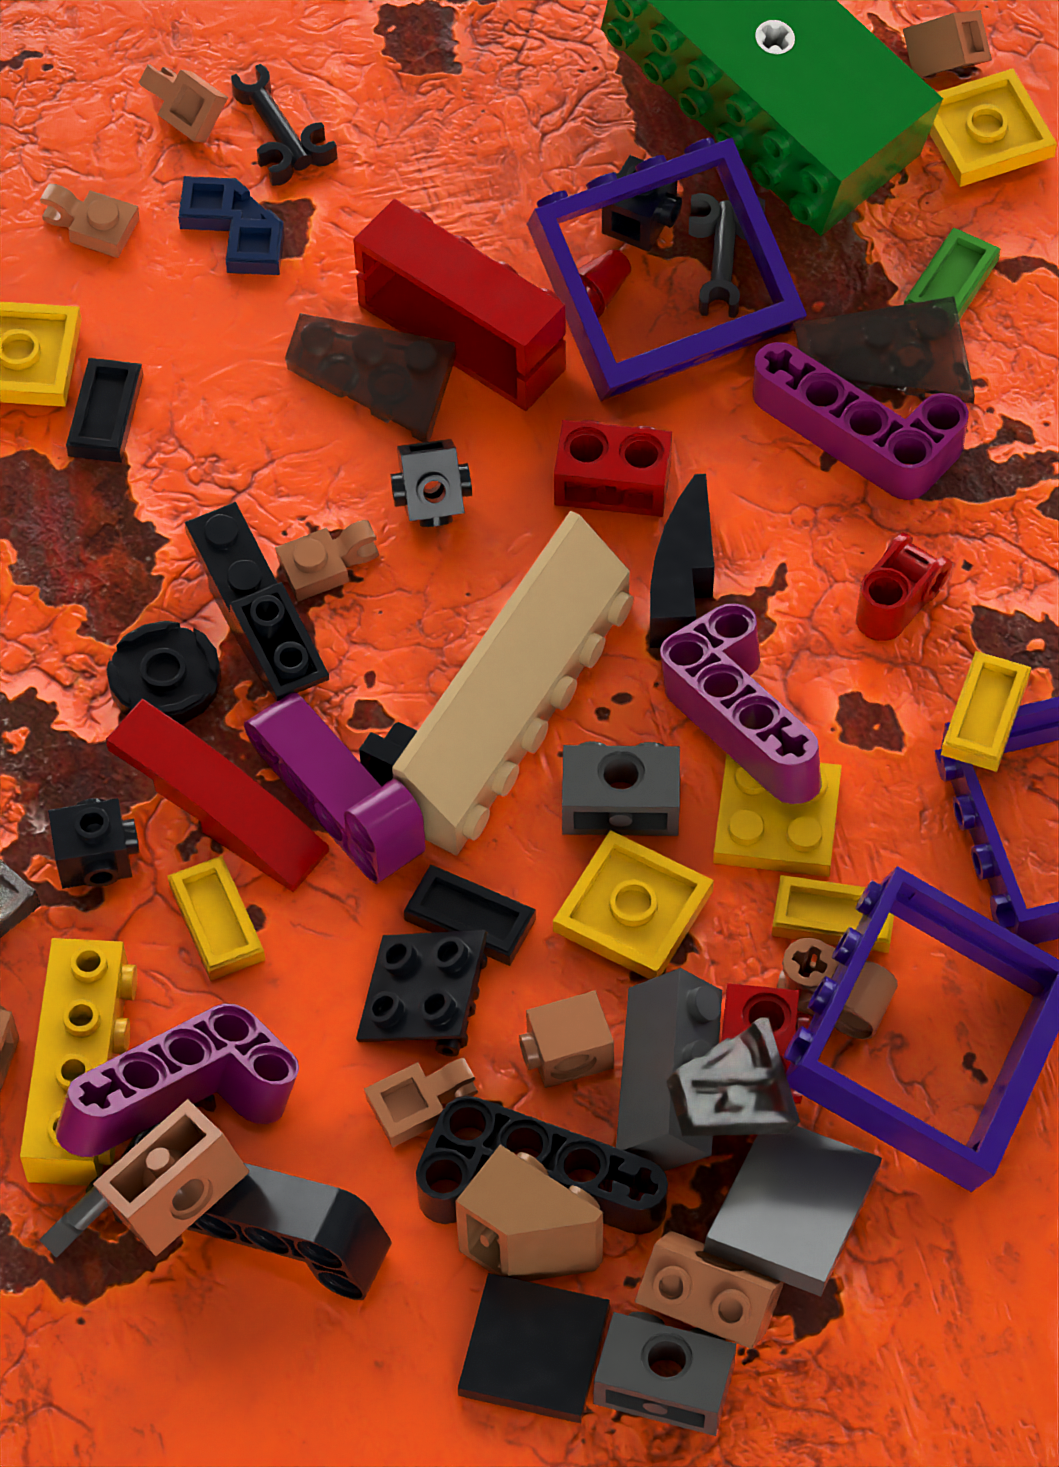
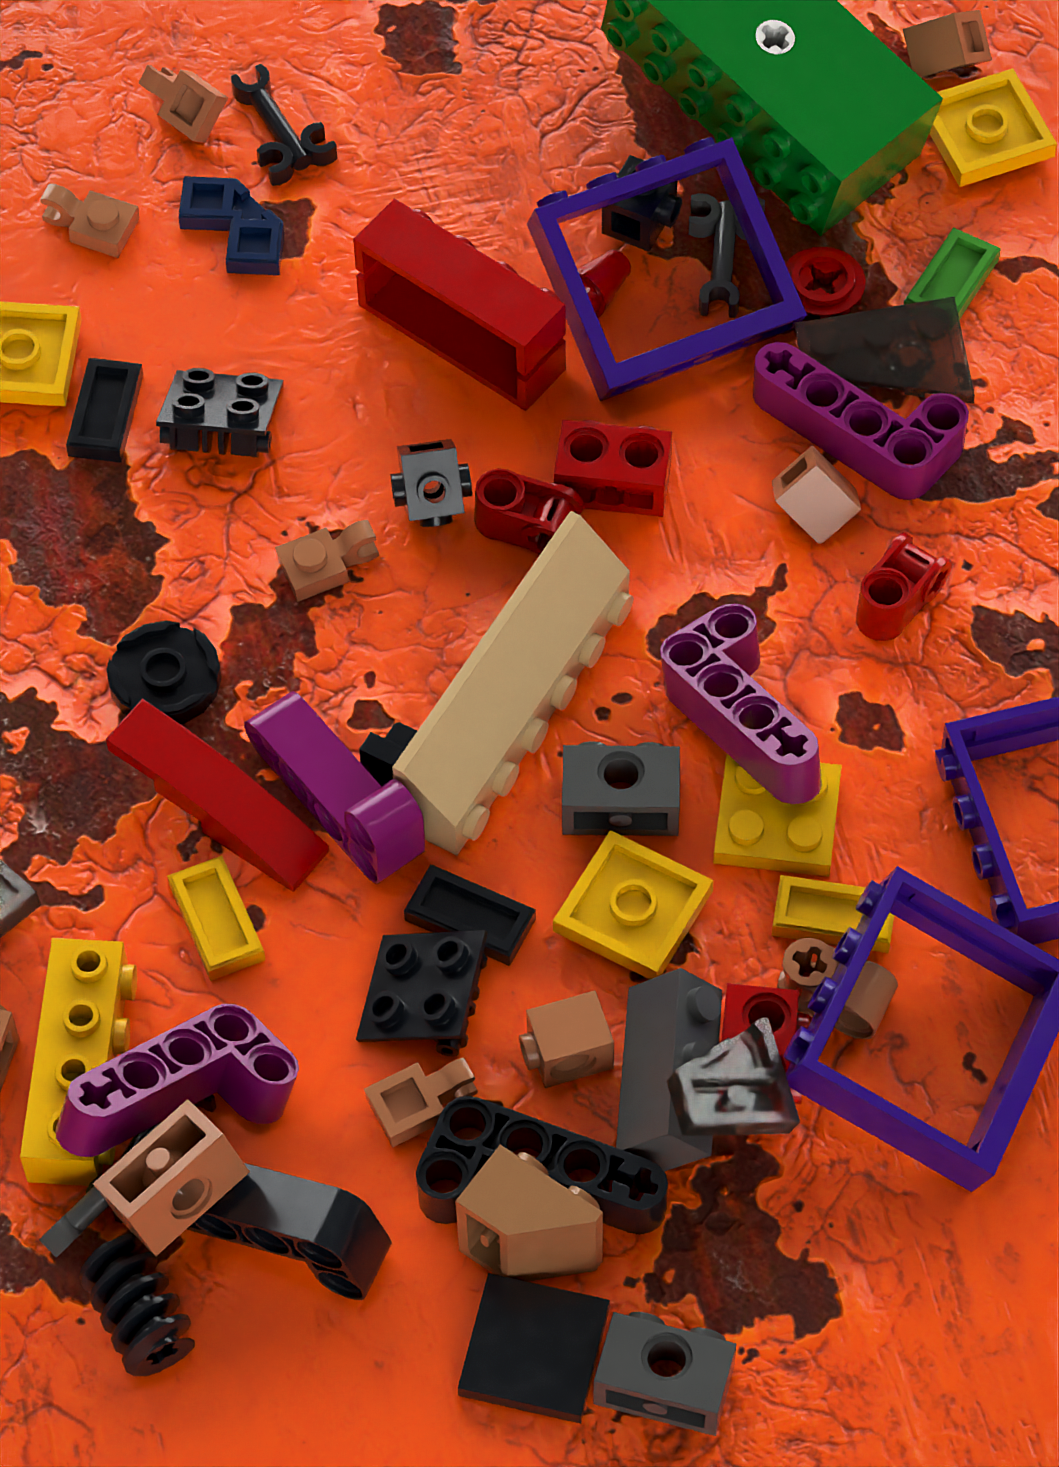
(92, 843): black brick -> none
(133, 1307): none -> black piece
(219, 404): none -> black hinge
(255, 603): black slope -> none
(382, 369): clear smoke wing -> none
(528, 511): none -> red piece
(682, 563): black slope -> none
(708, 1291): nougat brick -> none
(793, 1207): dark grey tile -> none
(816, 495): none -> nougat panel
(827, 266): none -> red gear
(986, 711): yellow tile -> none

